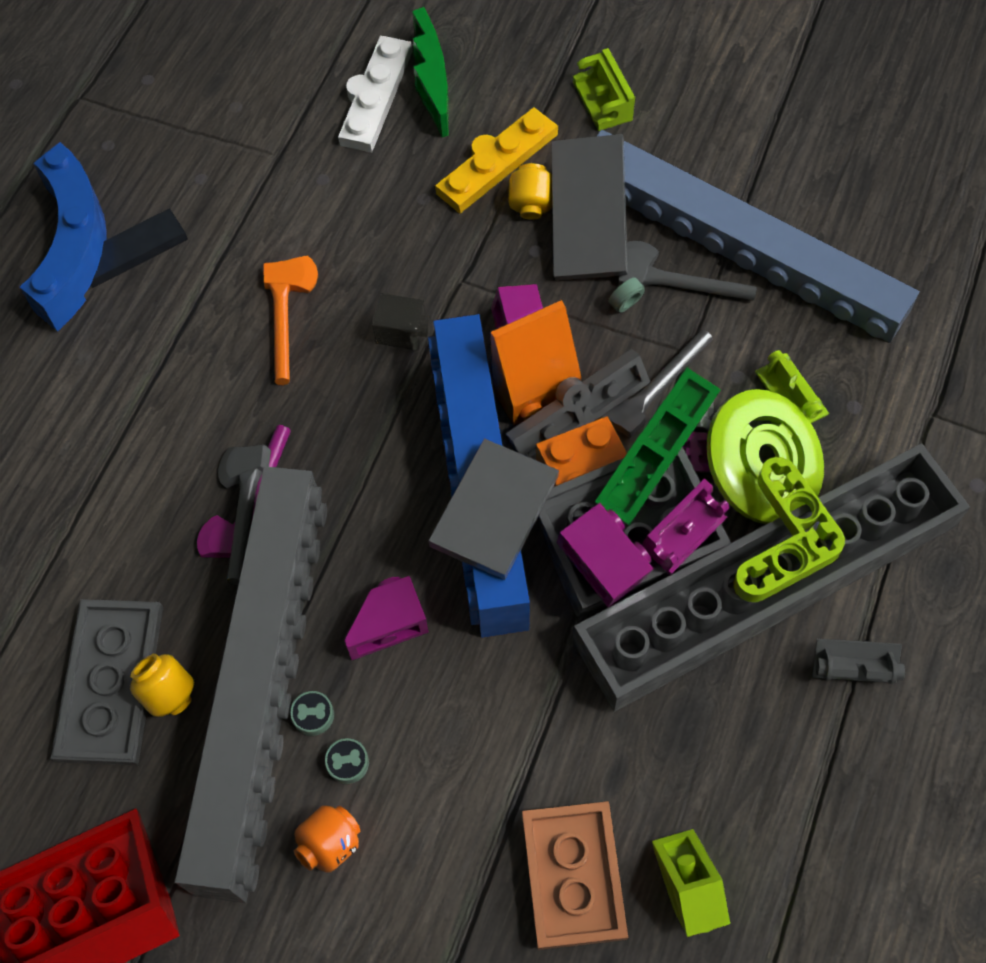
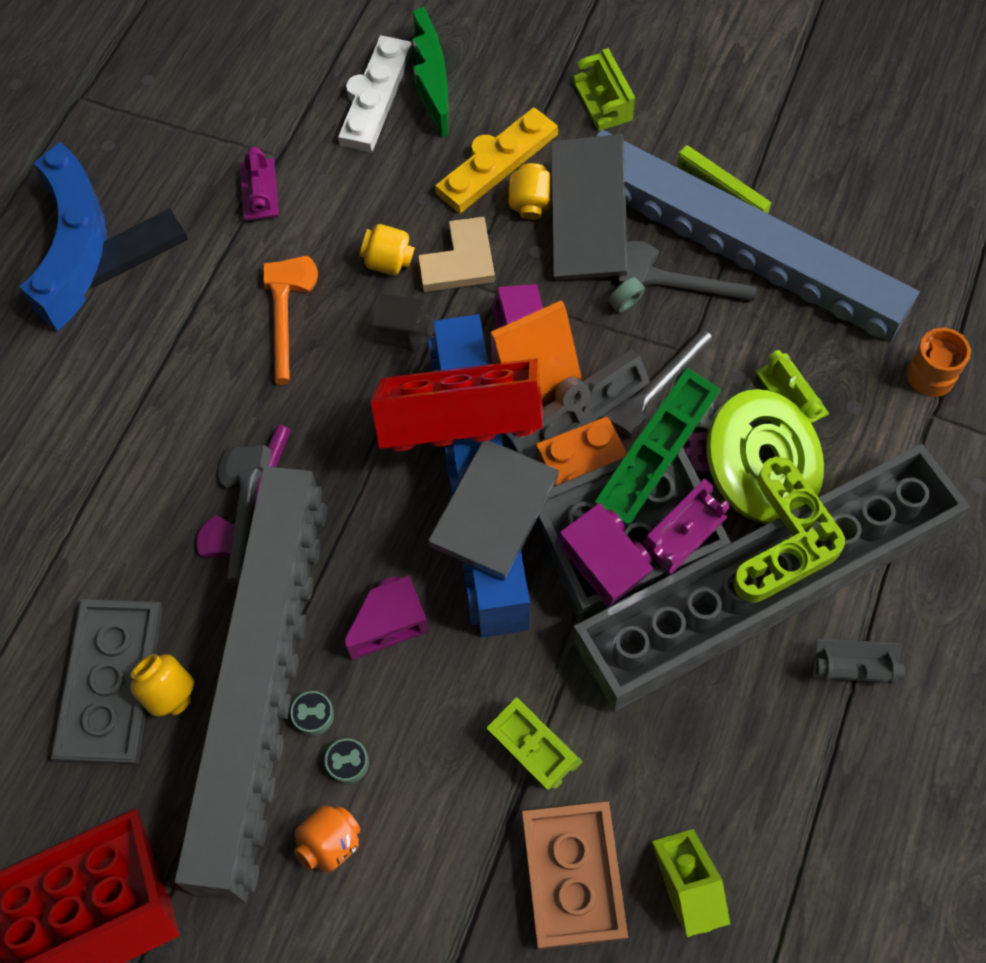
(258, 186): none -> magenta hinge
(386, 249): none -> yellow head
(458, 405): none -> red slope
(464, 266): none -> tan tile
(534, 744): none -> lime hinge
(709, 172): none -> lime tile
(938, 362): none -> orange wheel

